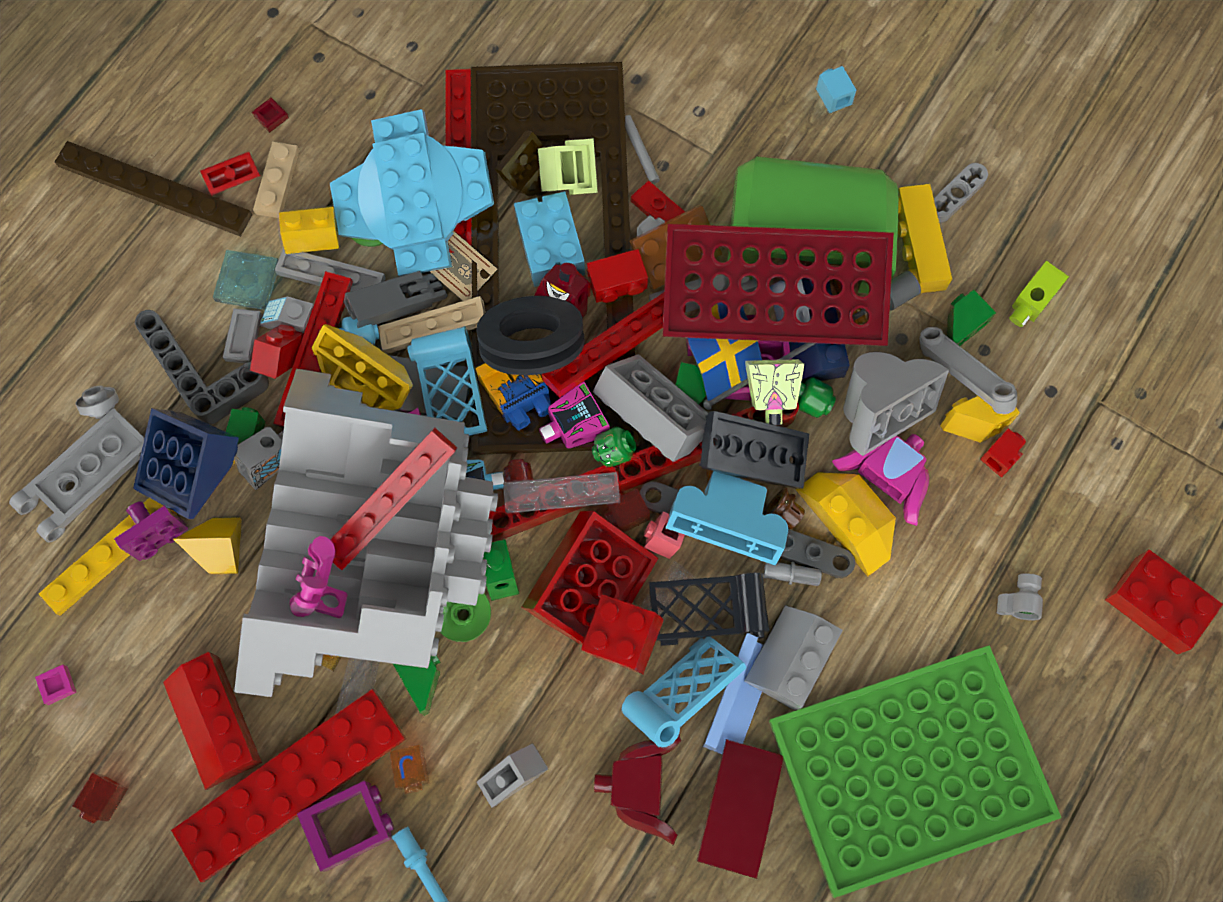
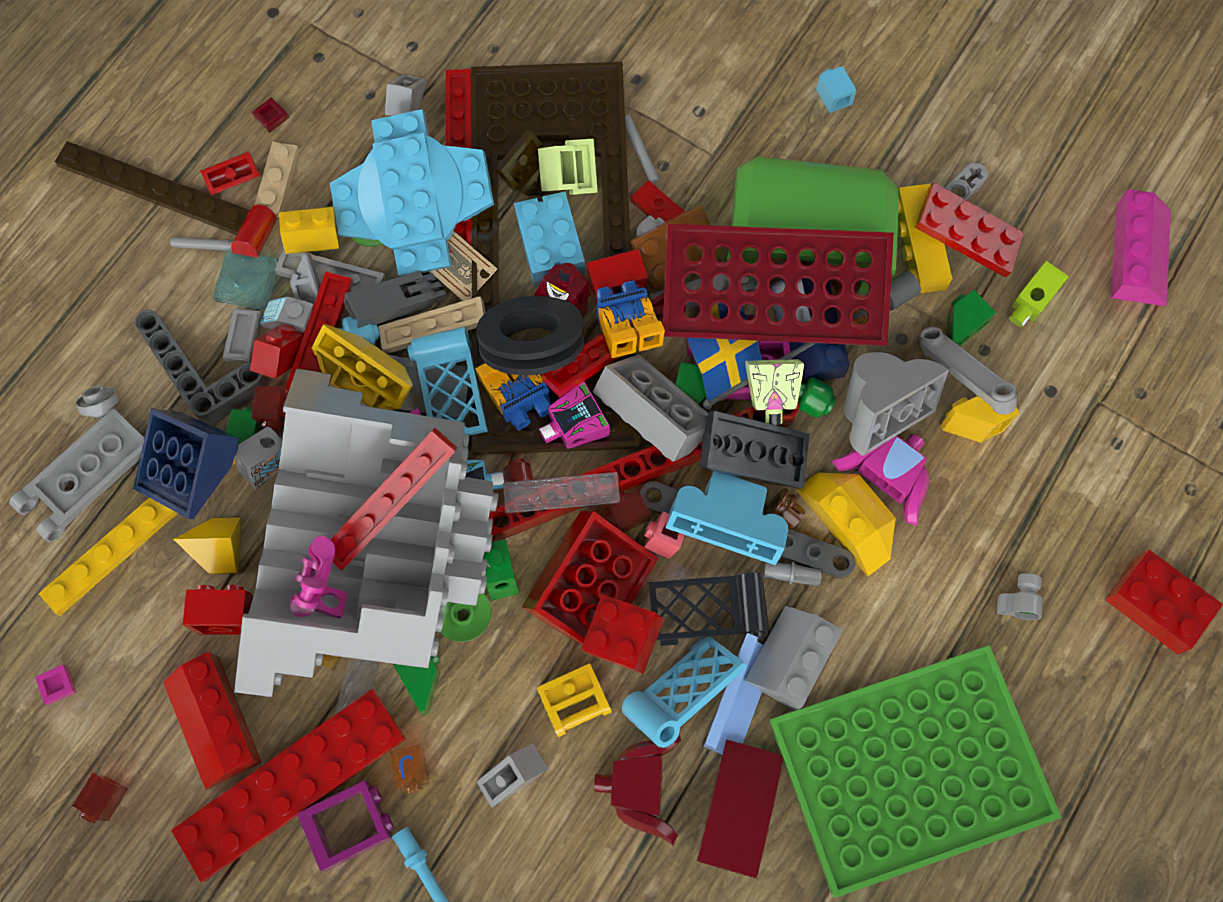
(149, 531): magenta plate -> none
(196, 243): none -> light grey bar
(216, 611): none -> red brick
(254, 231): none -> red brick
(269, 406): none -> clear red brick
(305, 280): none -> flat silver tile
(404, 94): none -> light grey slope
(570, 690): none -> yellow plate
(613, 447): green head -> none
(628, 319): none -> light orange hips
(969, 230): none -> plate
(1004, 452): red brick -> none
(1141, 248): none -> dark pink slope

